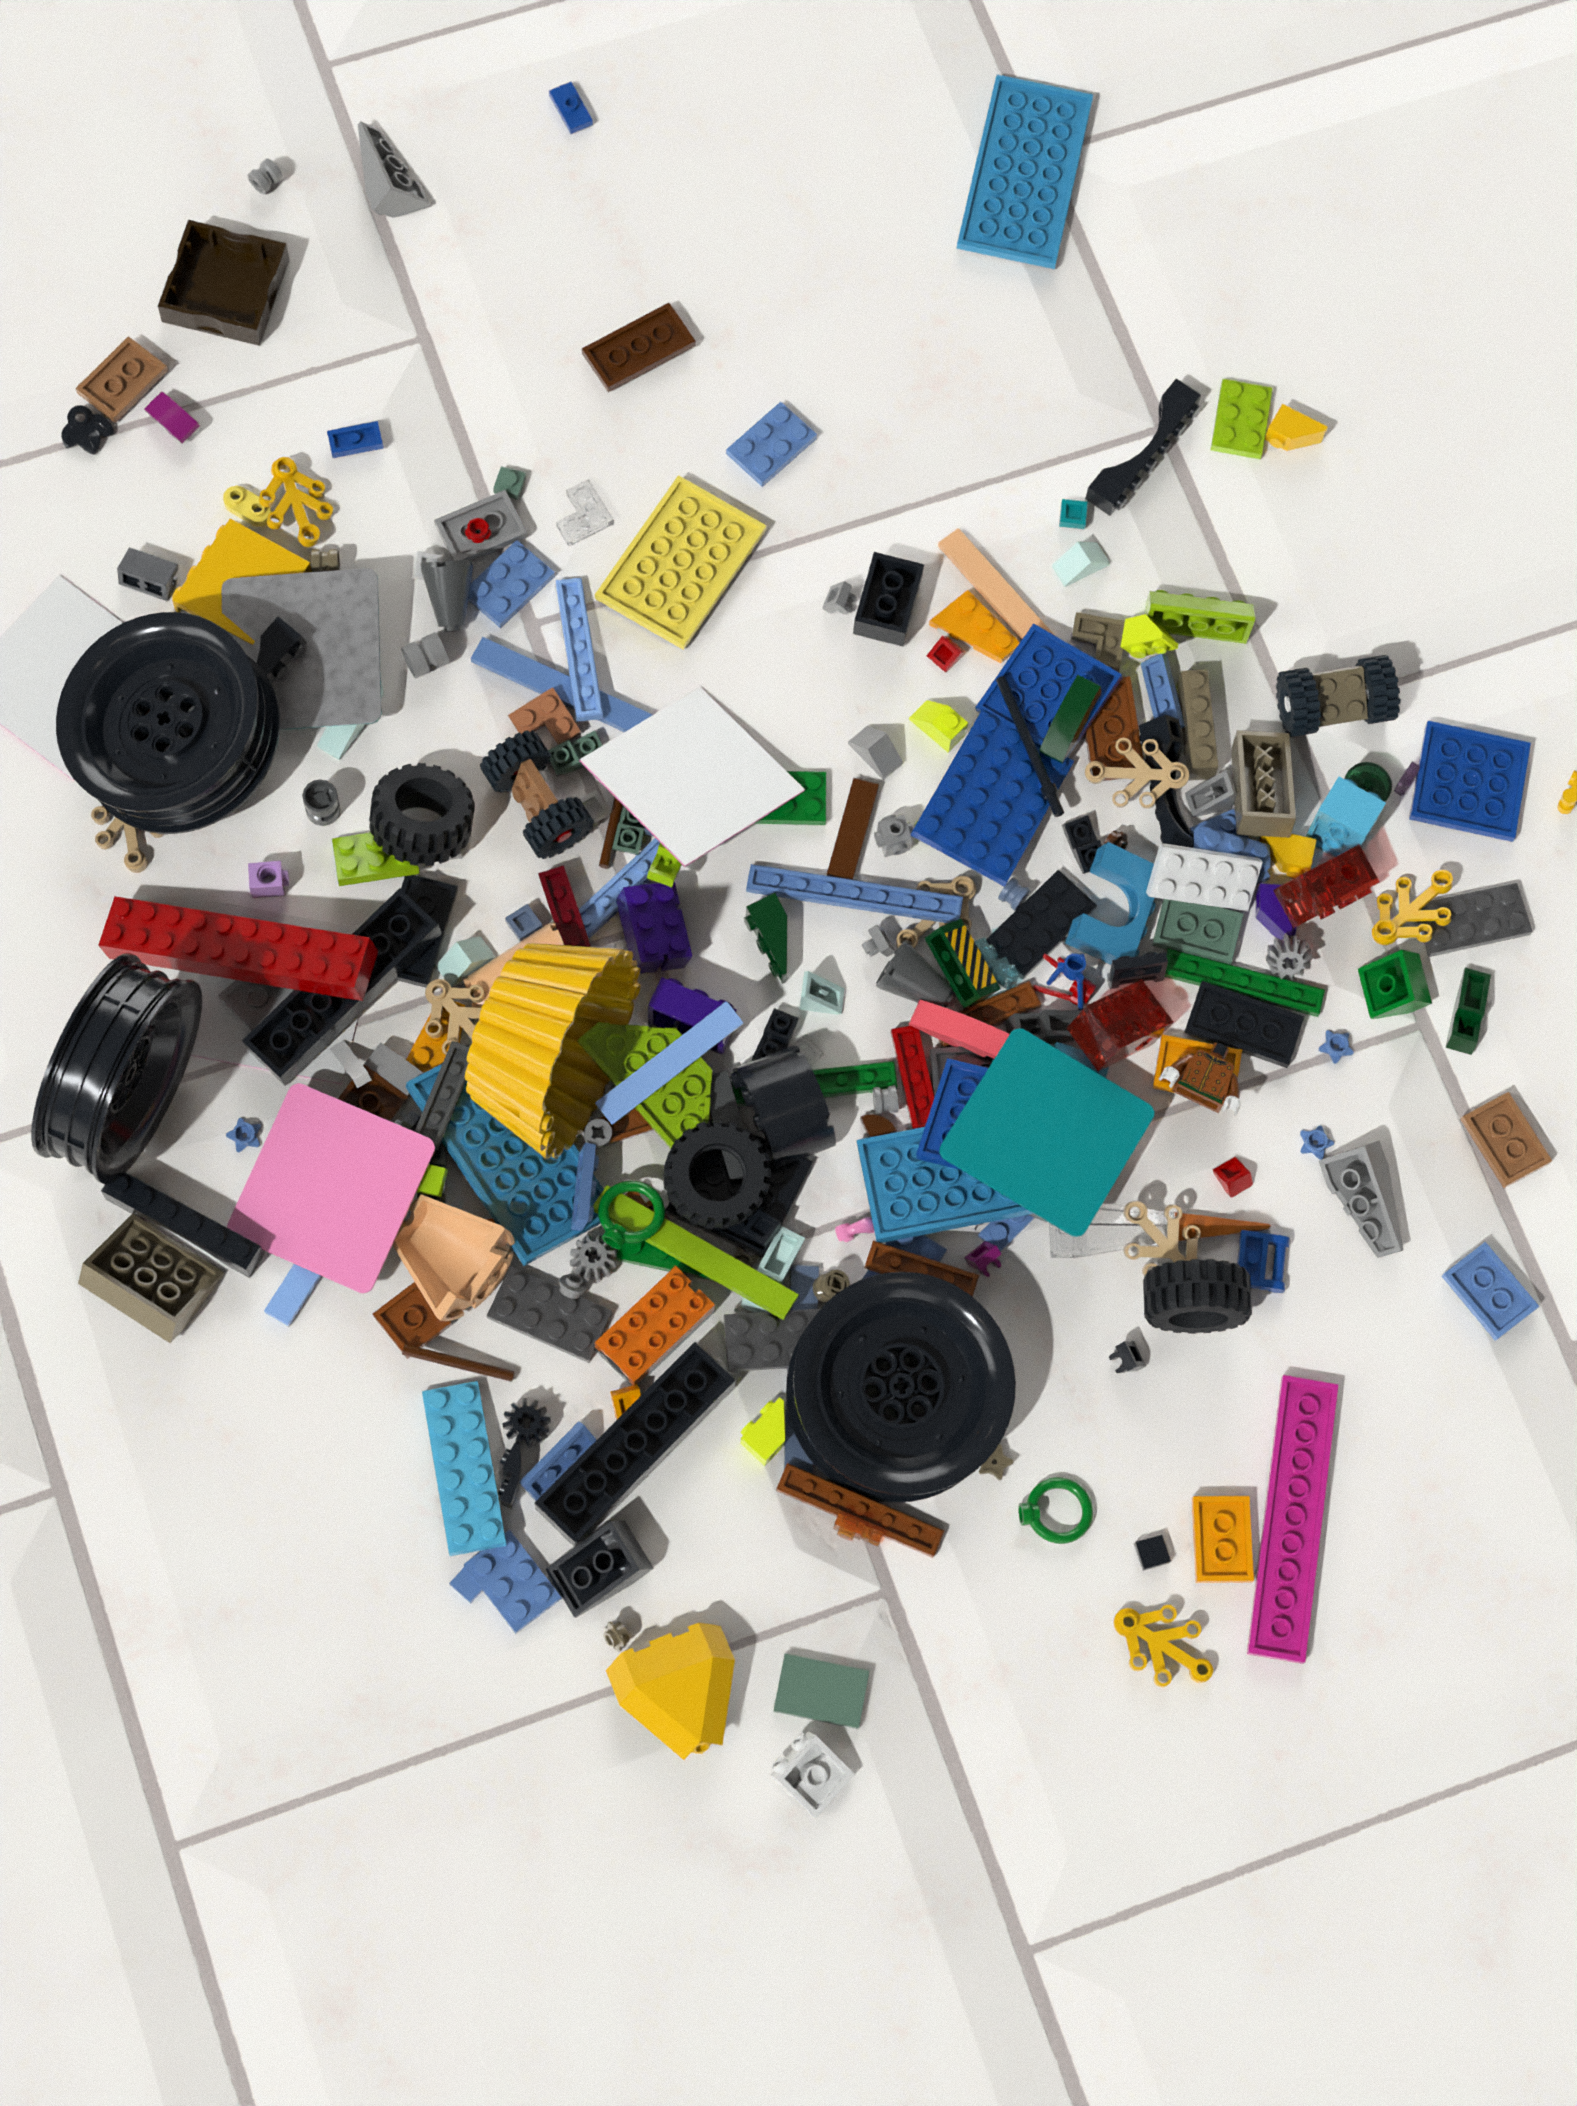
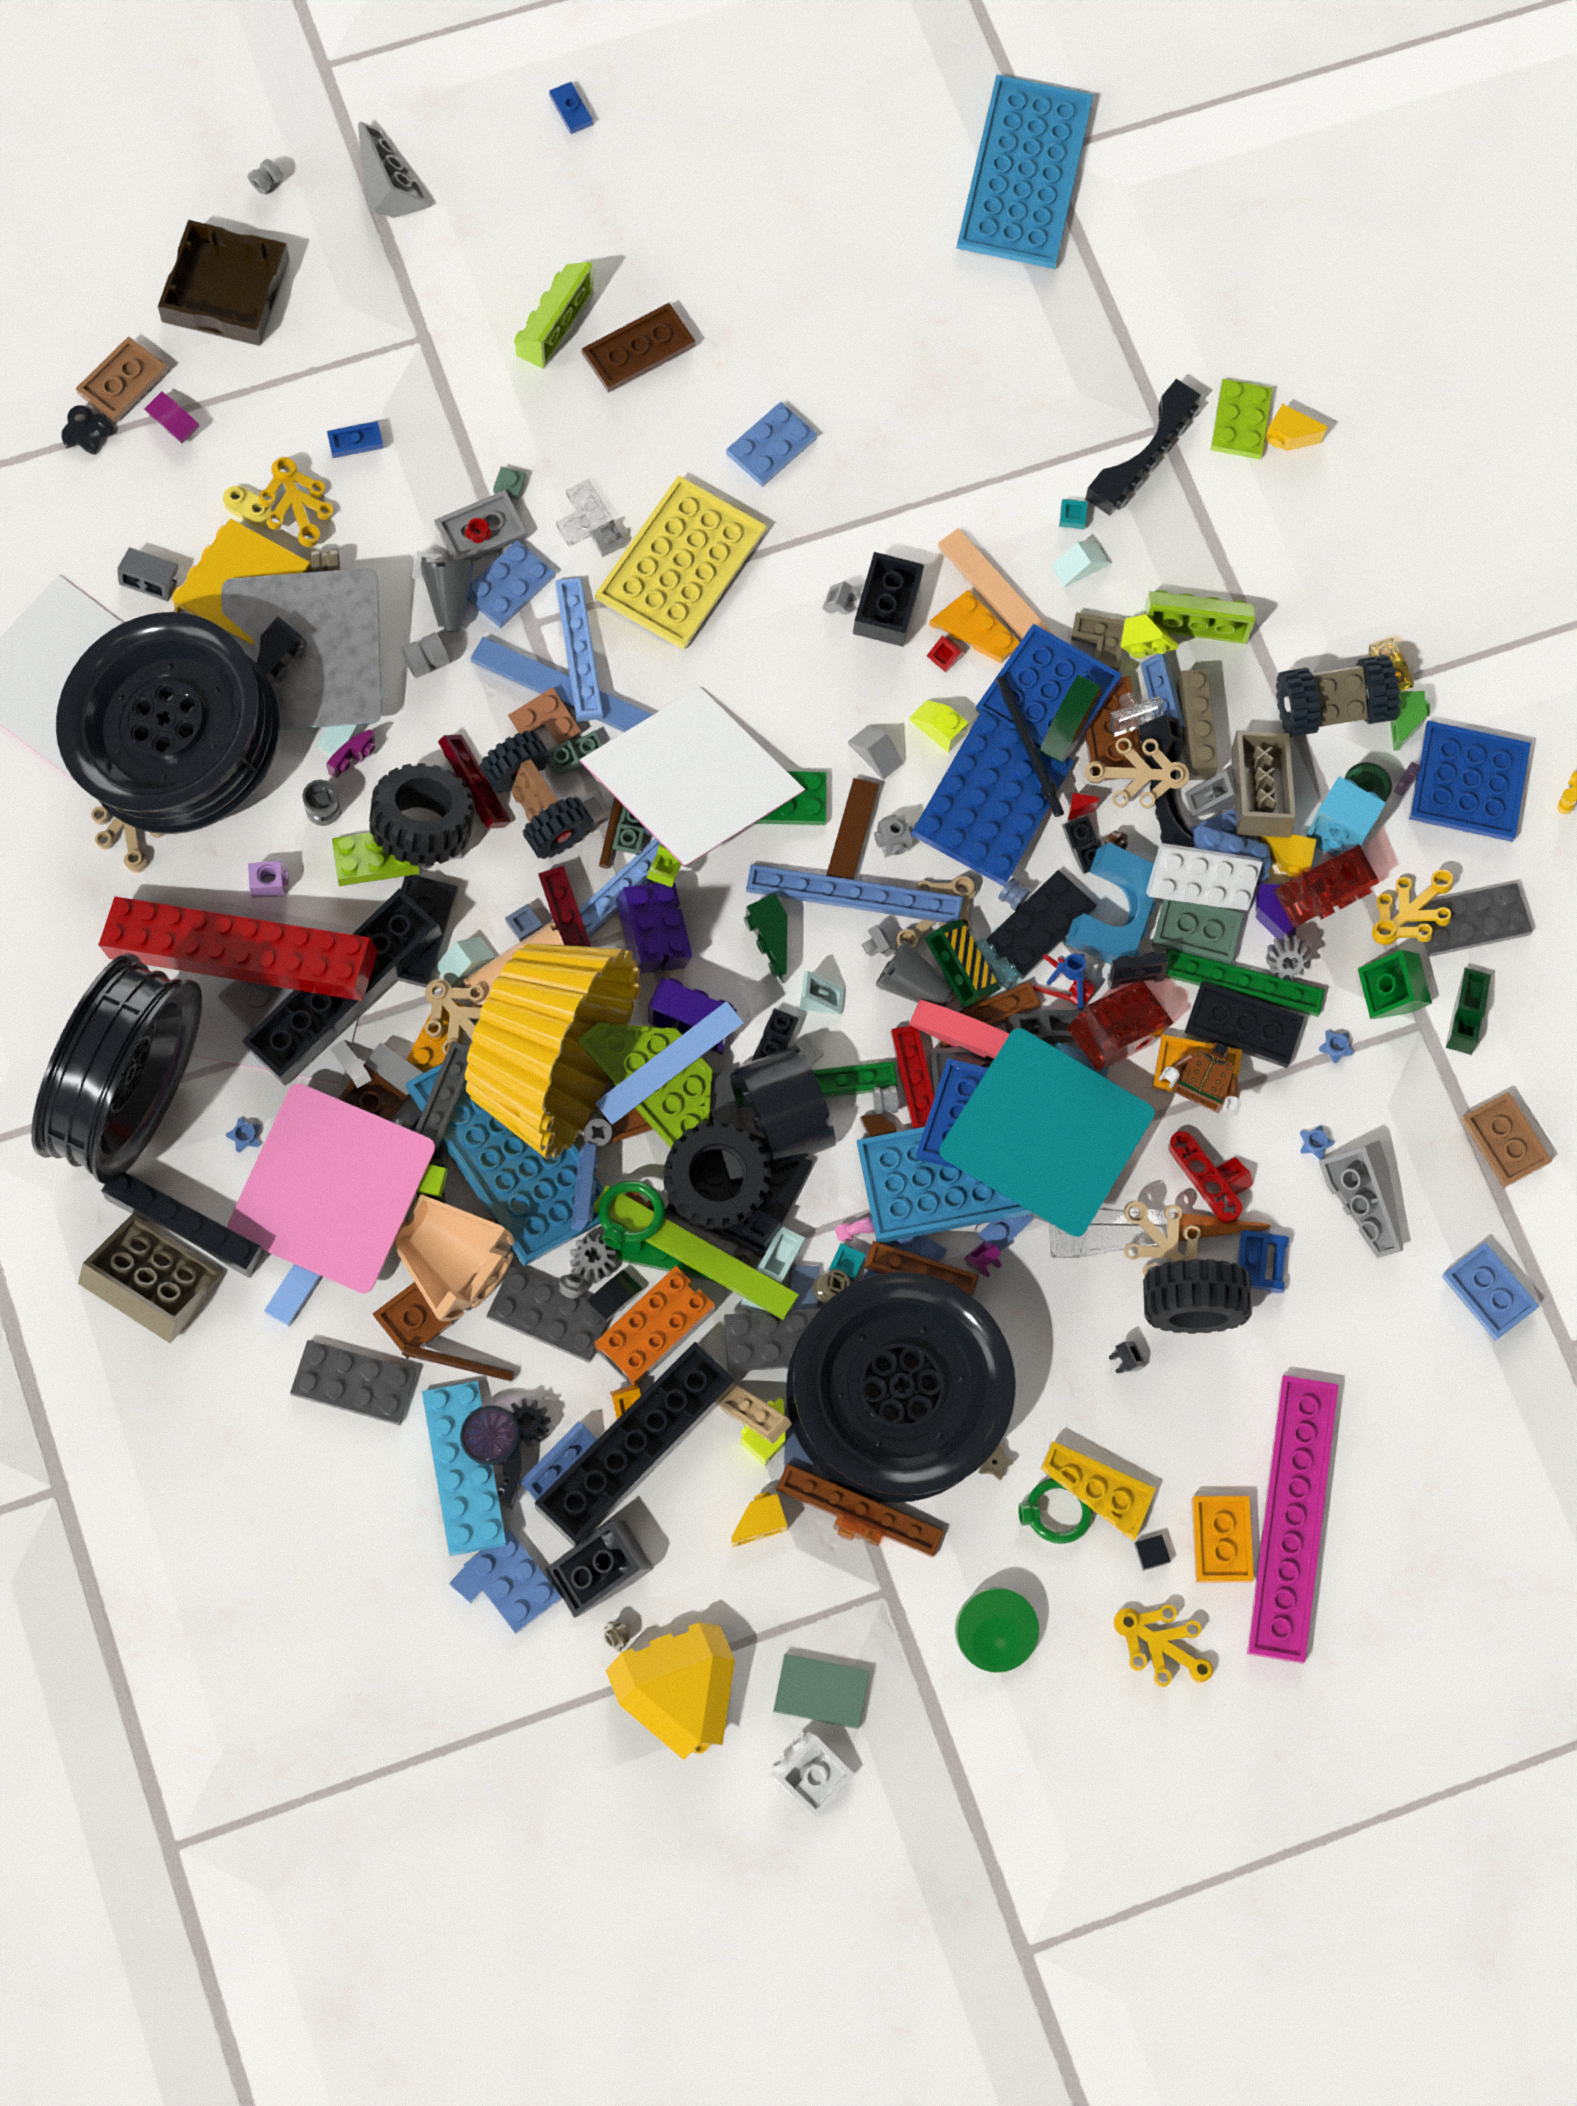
(353, 1382): none -> flat silver plate
(356, 748): none -> magenta slope
(467, 768): none -> dark red plate
(490, 1435): none -> clear purple wheel
(555, 313): none -> lime slope
(607, 538): none -> light grey tile
(613, 1296): none -> black slope
(755, 1414): none -> tan tile
(760, 1520): none -> yellow slope
(848, 1261): none -> teal plate
(996, 1629): none -> green piece
(1081, 805): none -> red slope
(1103, 1489): none -> yellow wing
(1134, 713): none -> clear tile
(1208, 1175): none -> red beam
(1390, 648): none -> clear yellow slope
(1413, 712): none -> bright green slope

